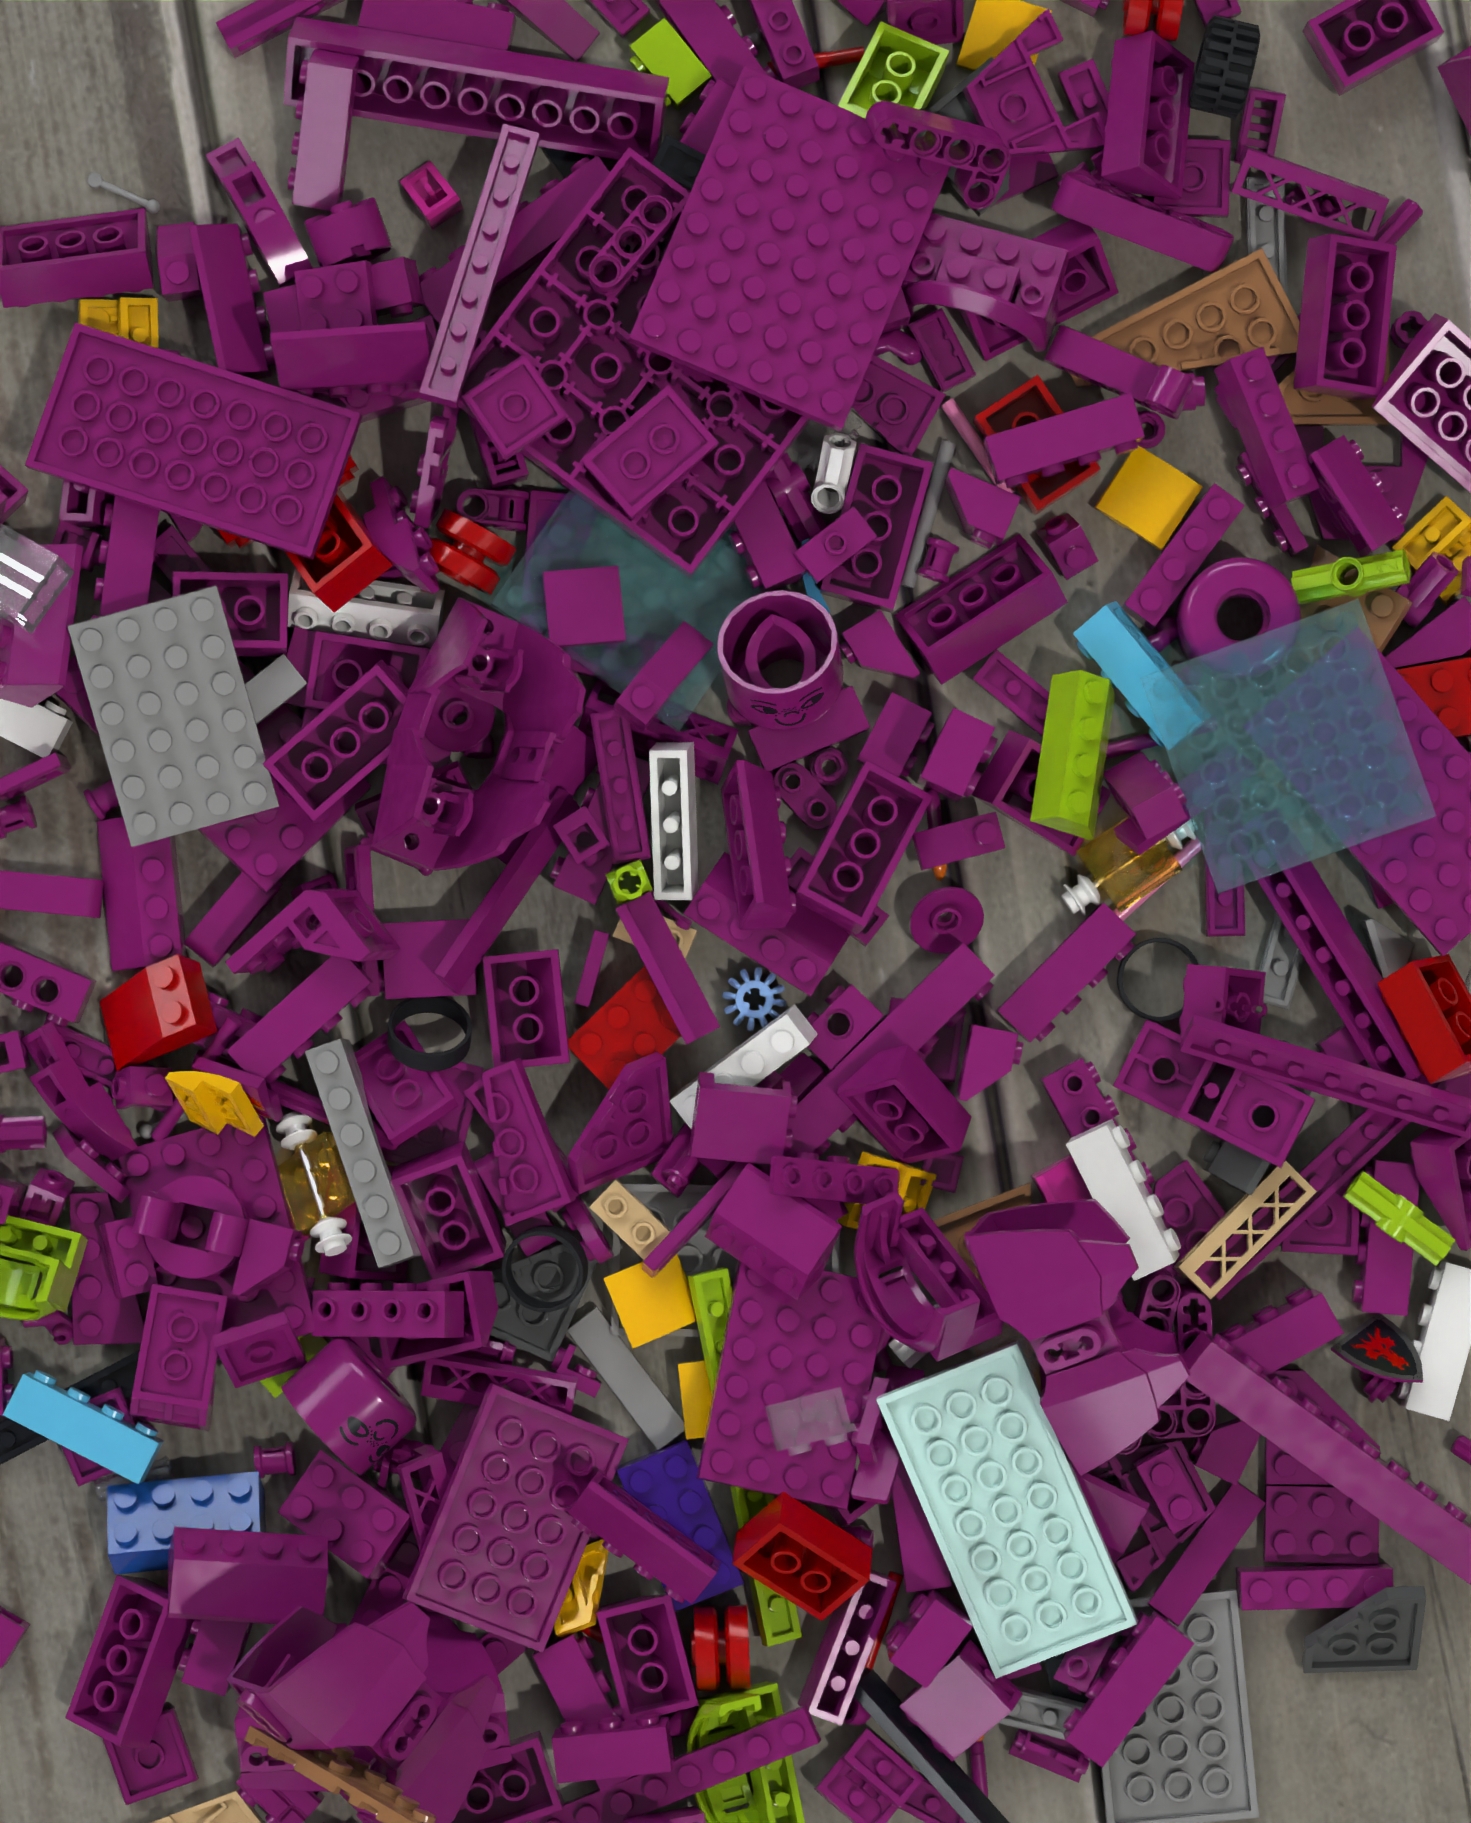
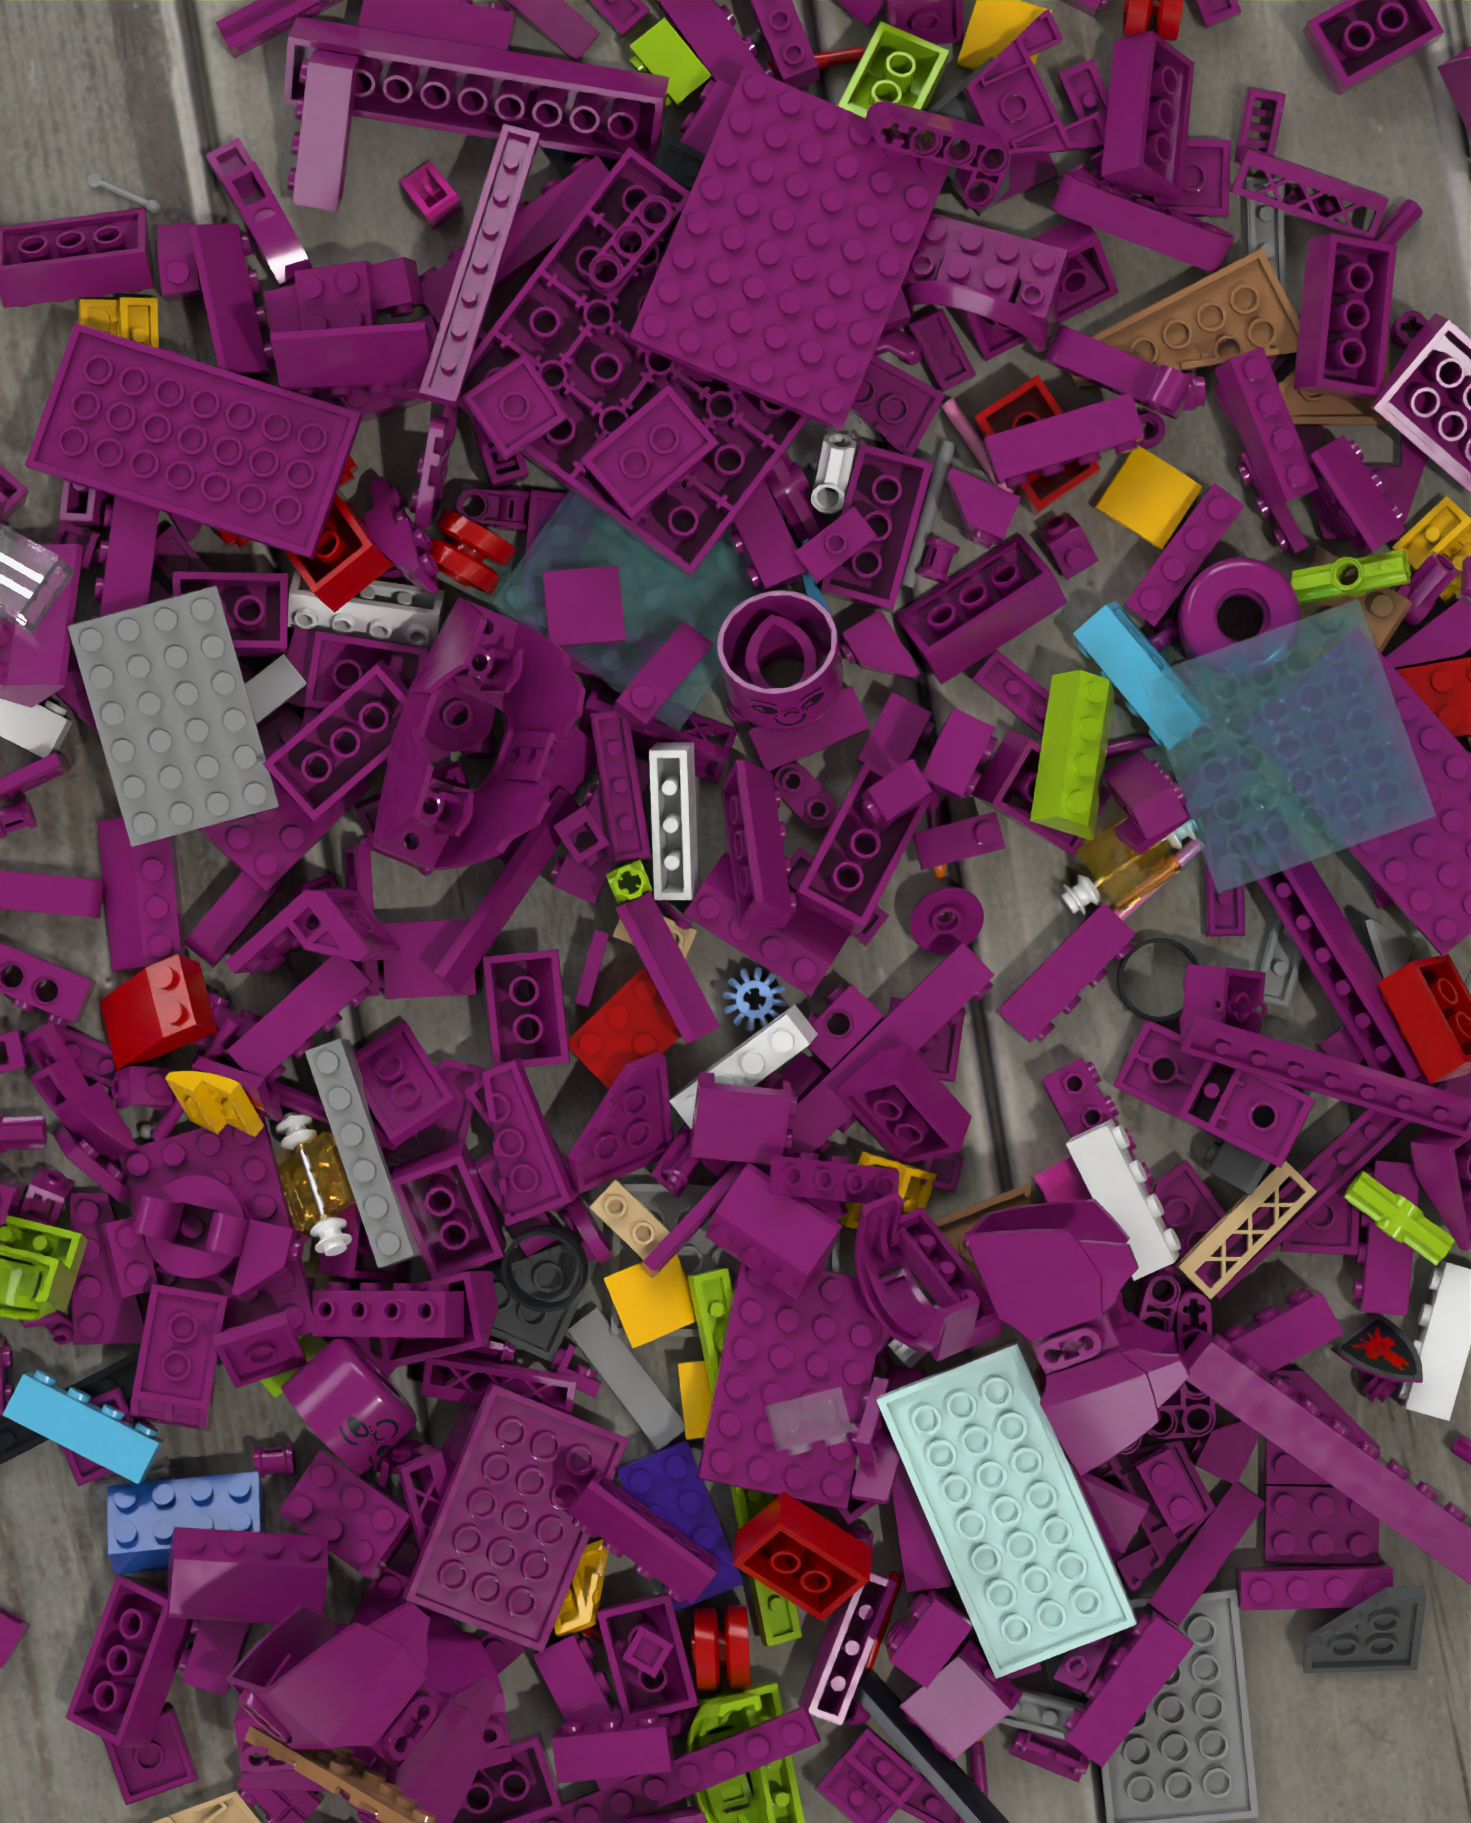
(102, 799): magenta bush -> none
(349, 233): magenta brick -> none
(429, 1061): black tyre -> none
(648, 1651): none -> magenta plate
(841, 766): magenta plate -> none
(896, 794): none -> magenta slope
(986, 1059): magenta slope -> none
(1224, 67): black tyre -> none

